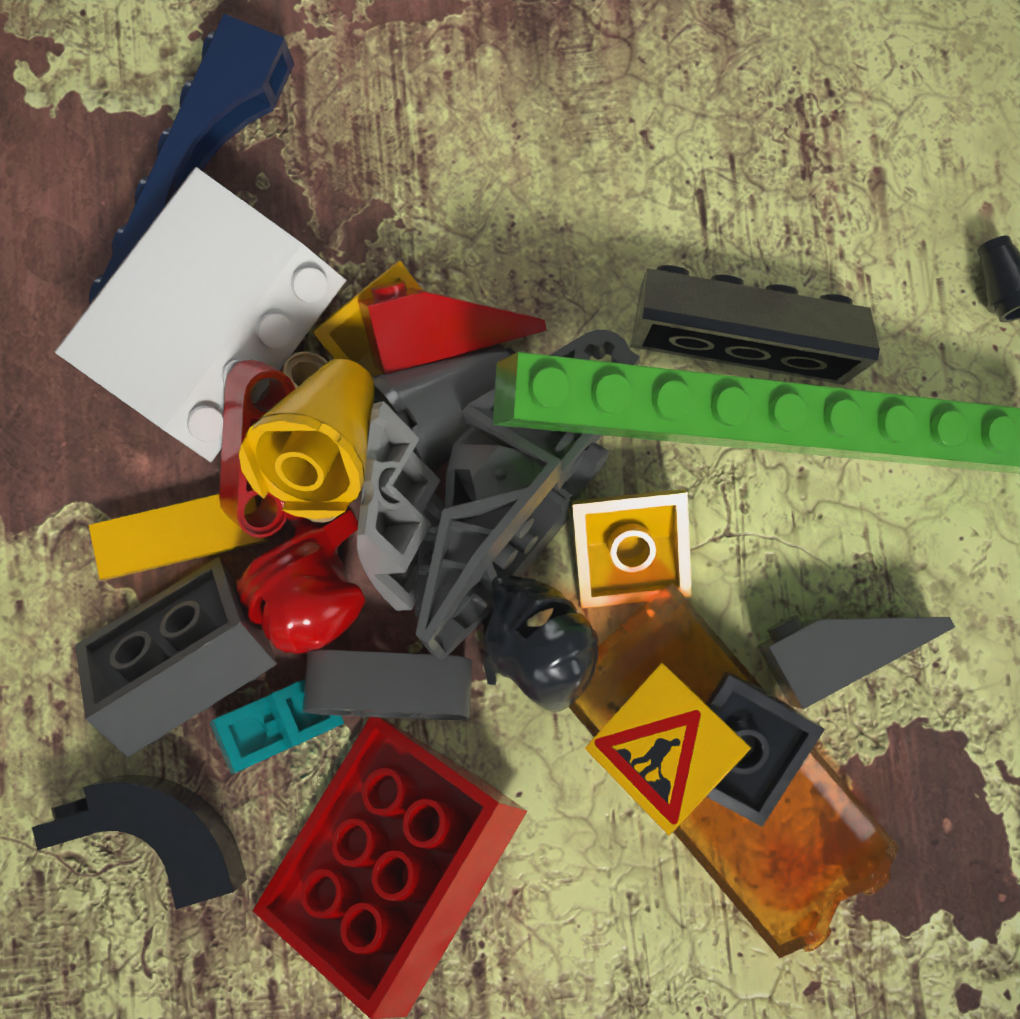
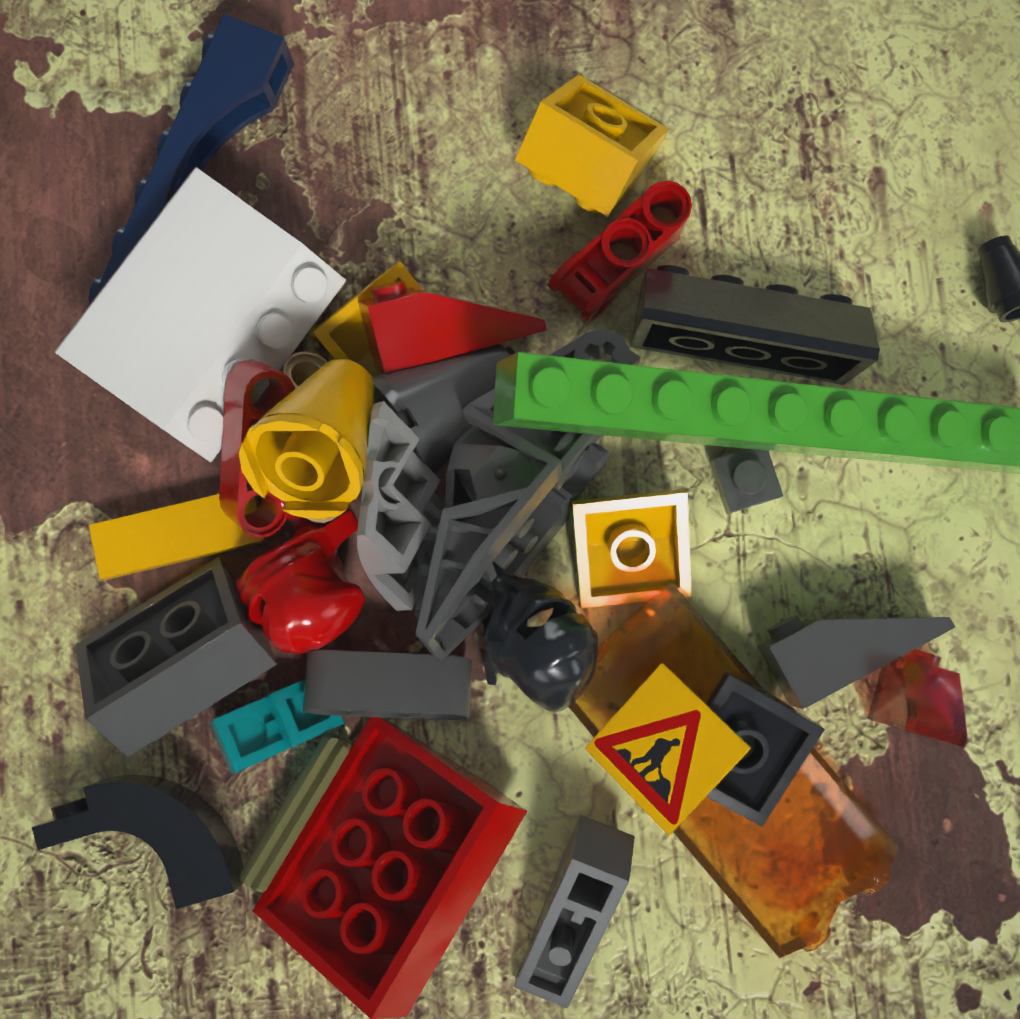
(294, 812): none -> olive axle
(576, 910): none -> dark grey slope
(589, 144): none -> yellow slope
(596, 276): none -> red piece
(746, 479): none -> flat silver plate
(920, 698): none -> clear red slope

